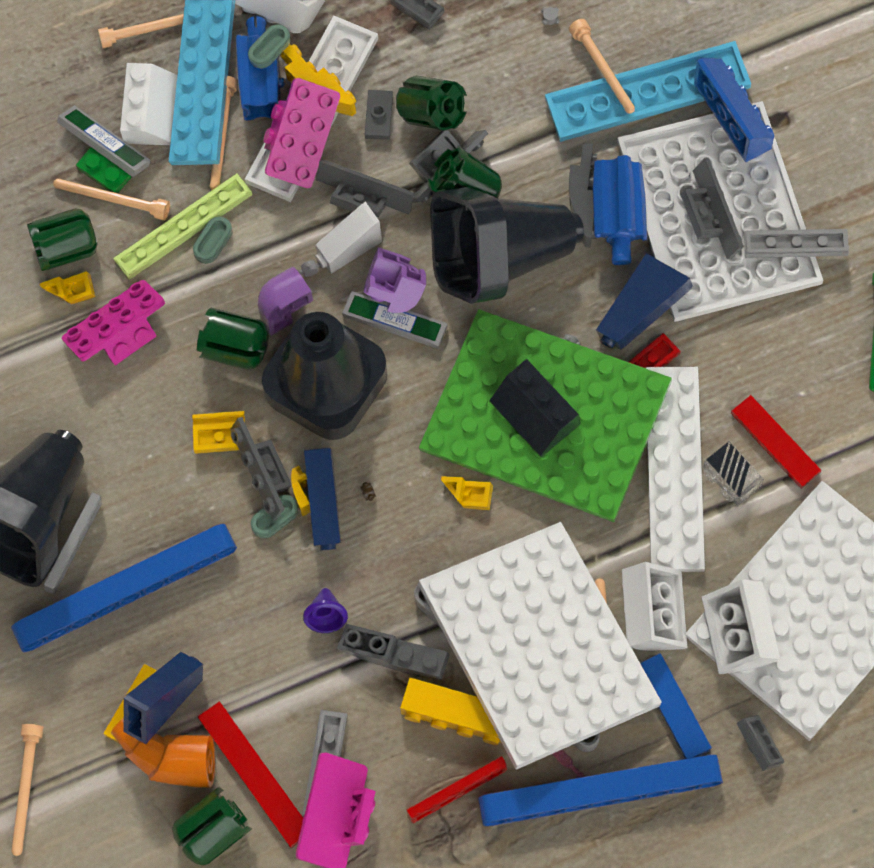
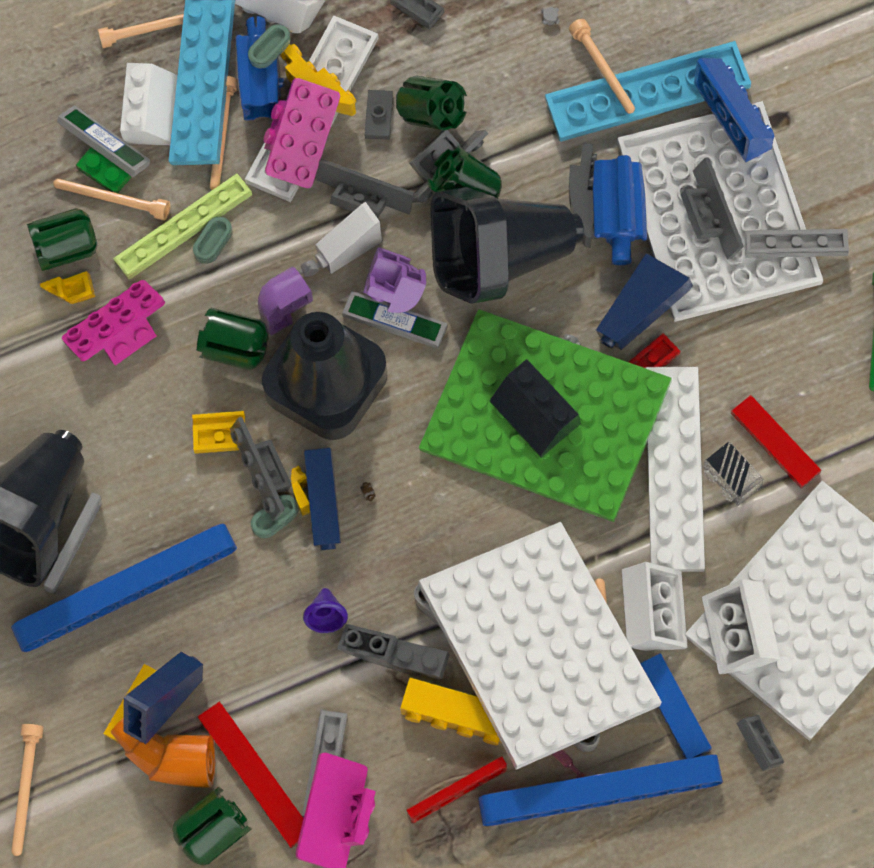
(470, 493): yellow slope -> none

